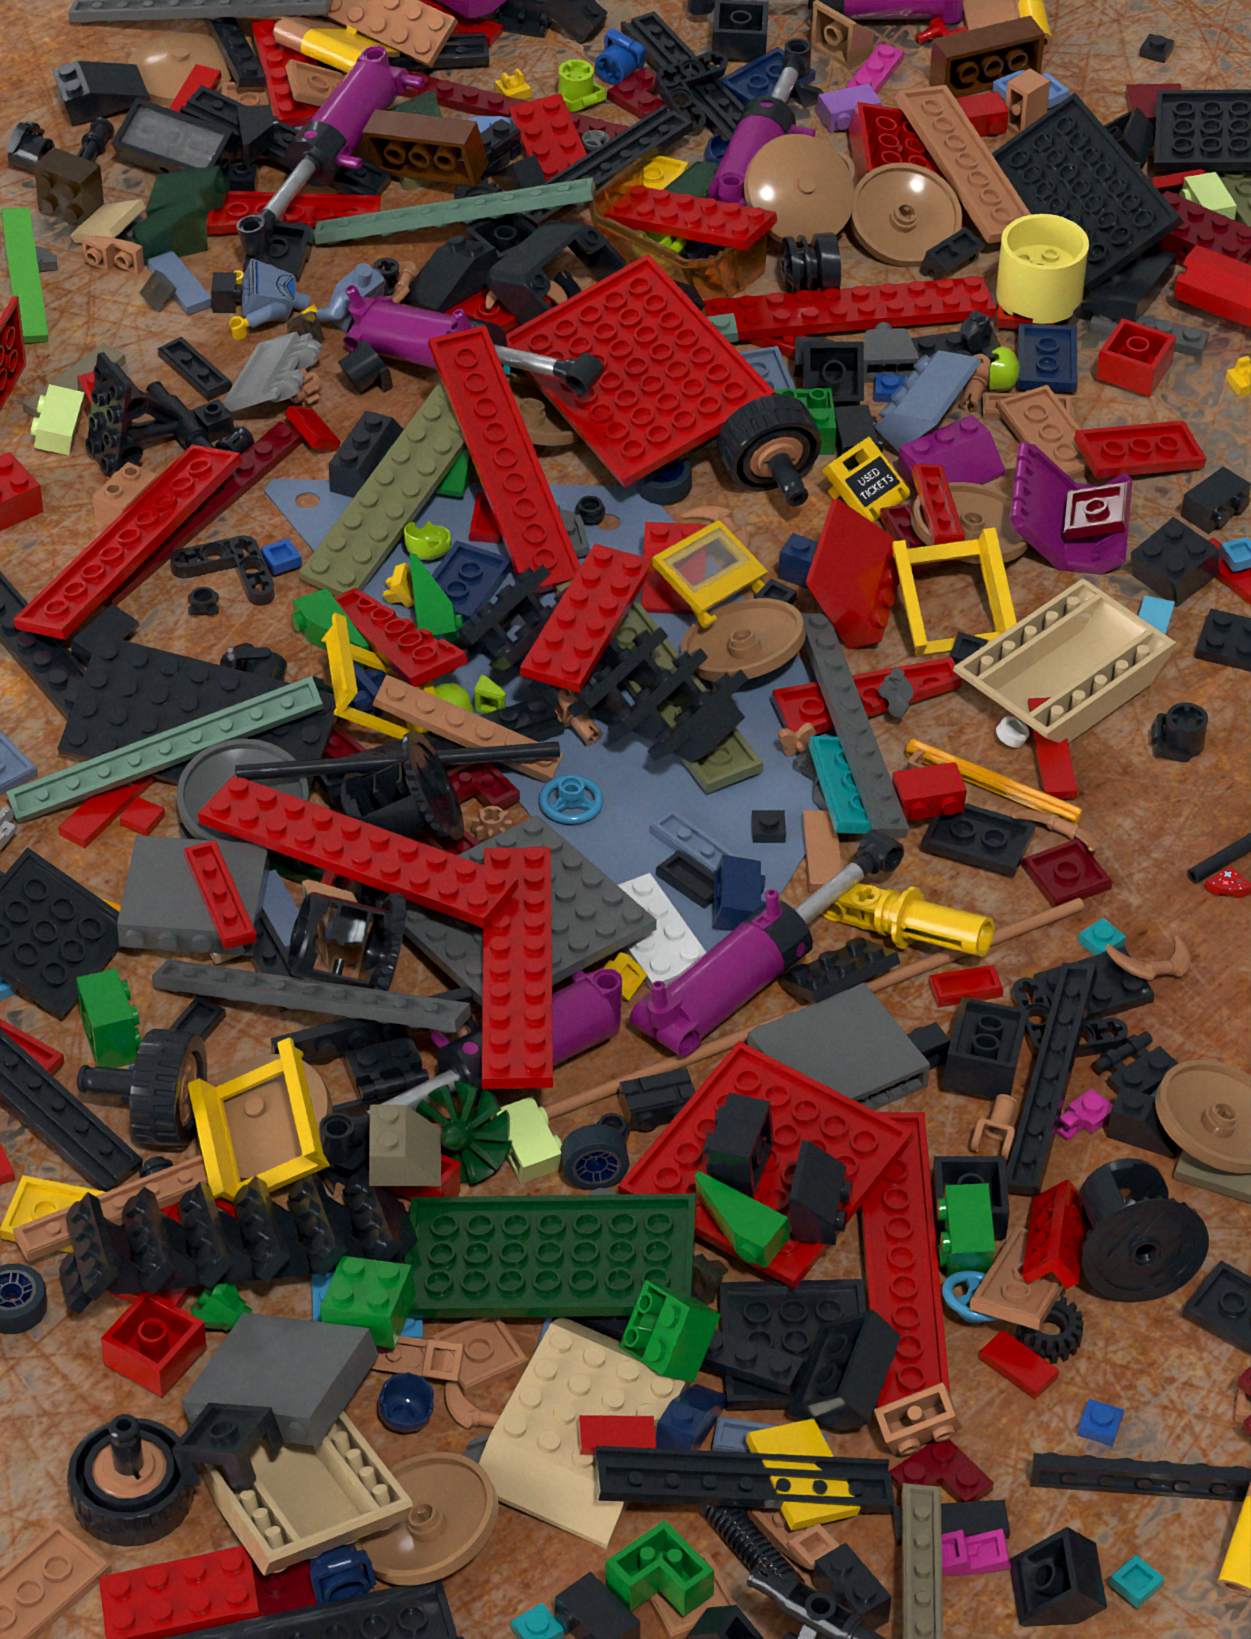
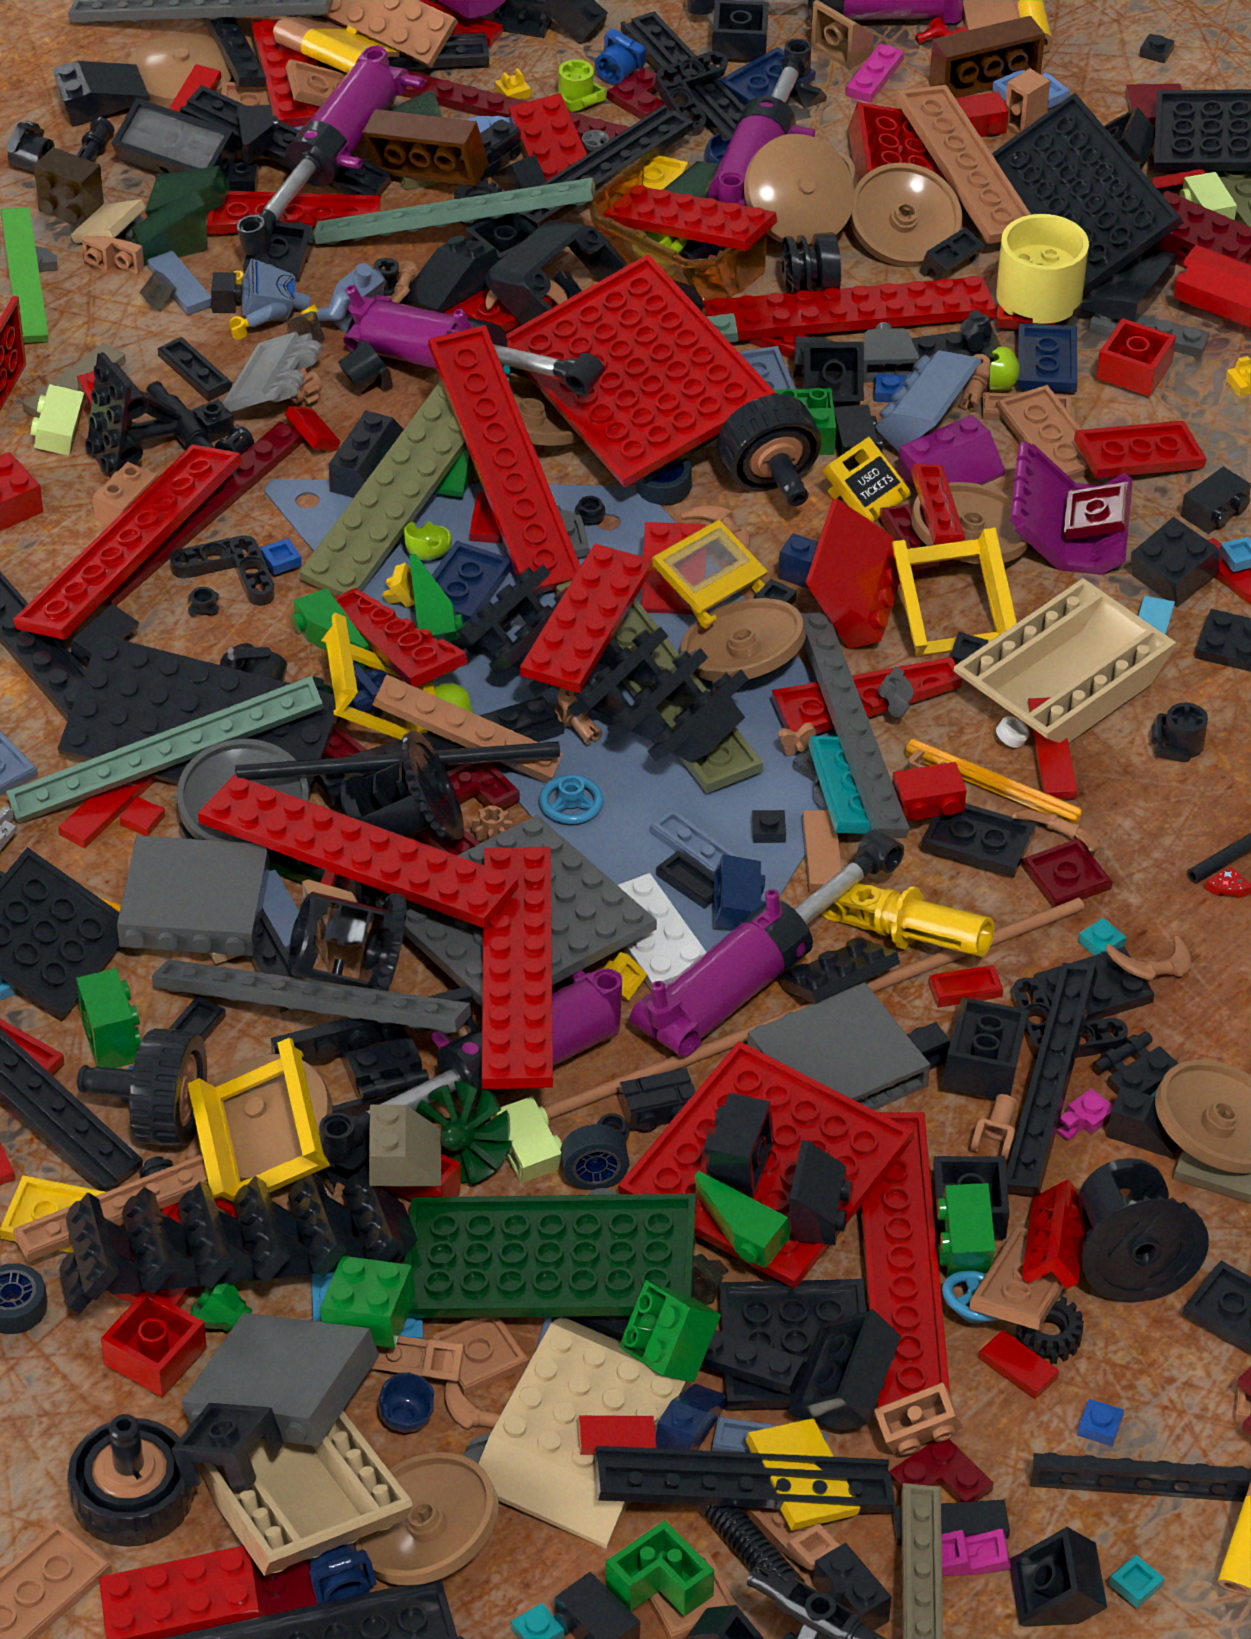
(220, 895): red tile -> none
(488, 696): lime slope -> none
(838, 106): medium lavender brick -> none

